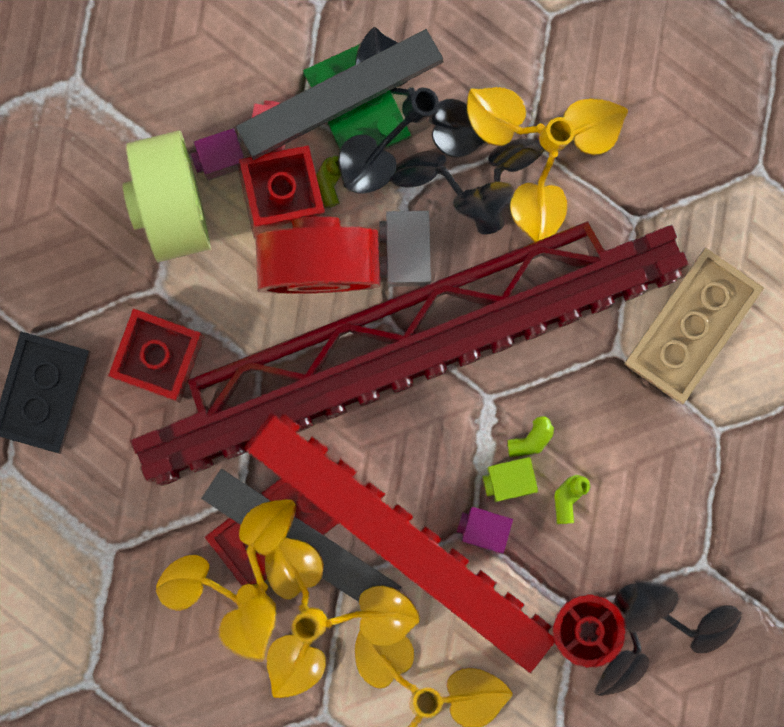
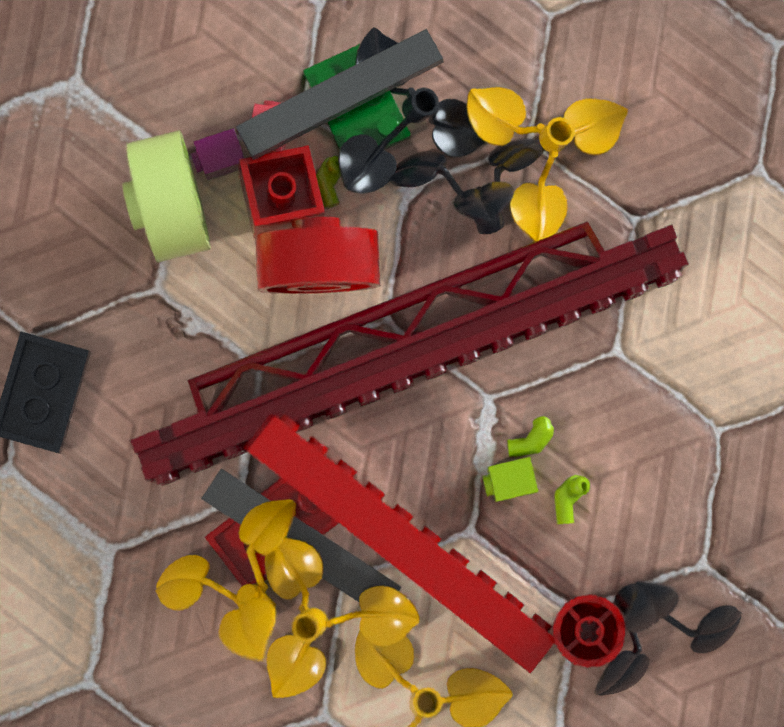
(156, 355): red brick -> none
(407, 248): light grey brick -> none
(485, 529): magenta brick -> none
(693, 326): tan plate -> none

